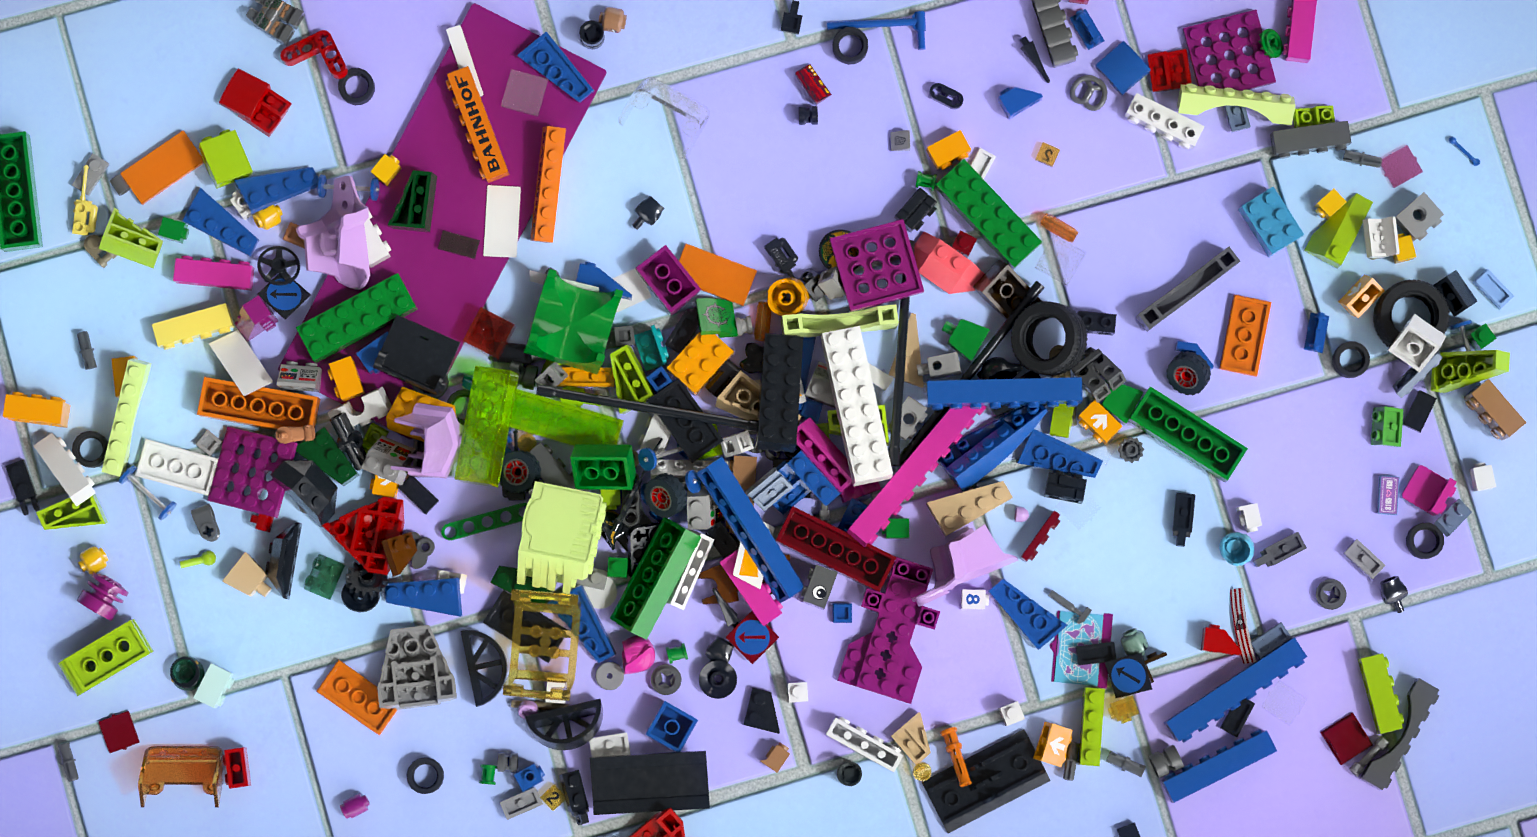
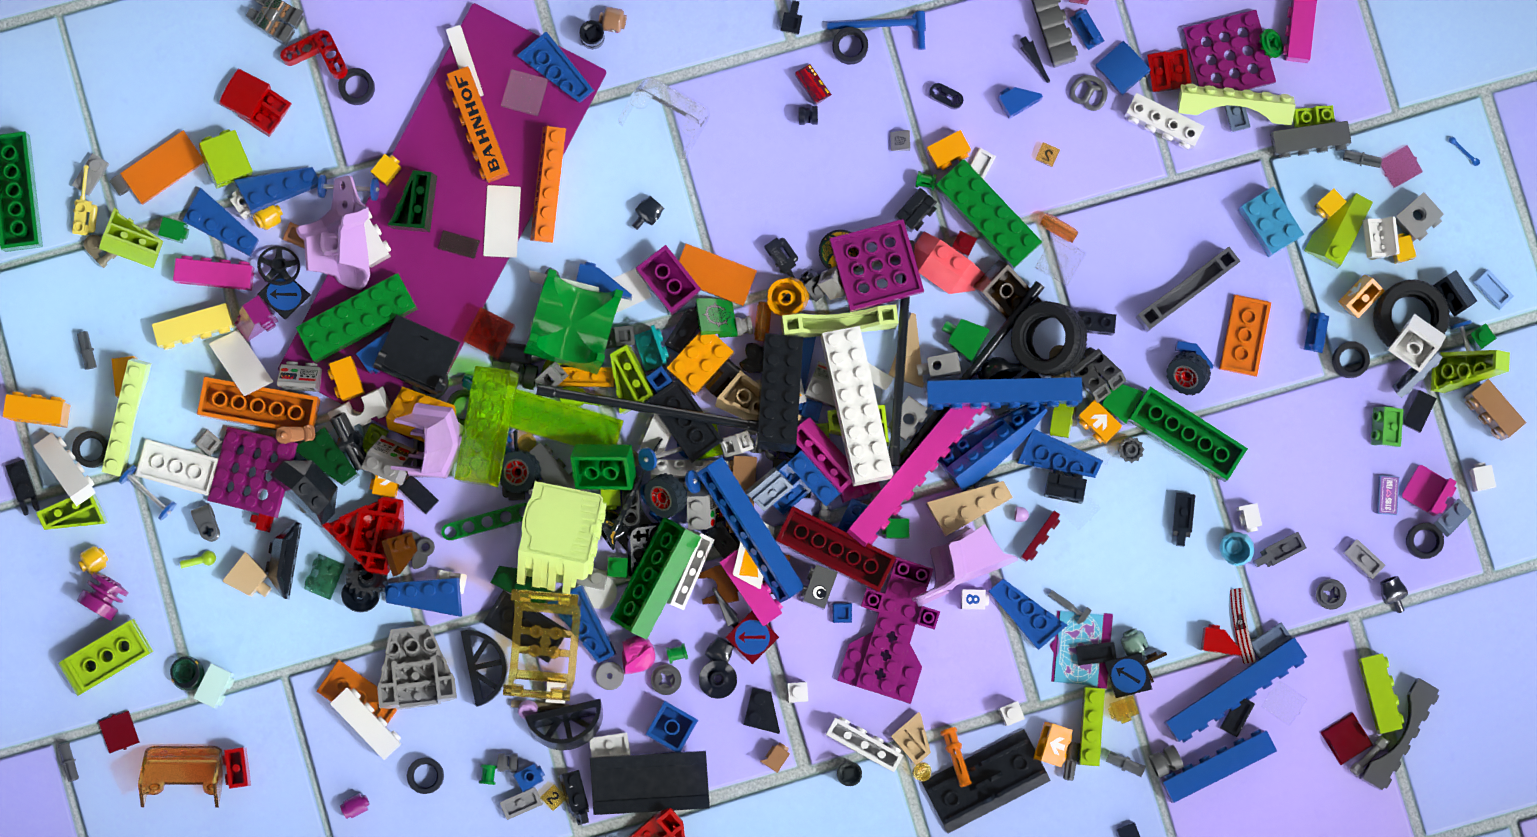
(365, 723): none -> white brick

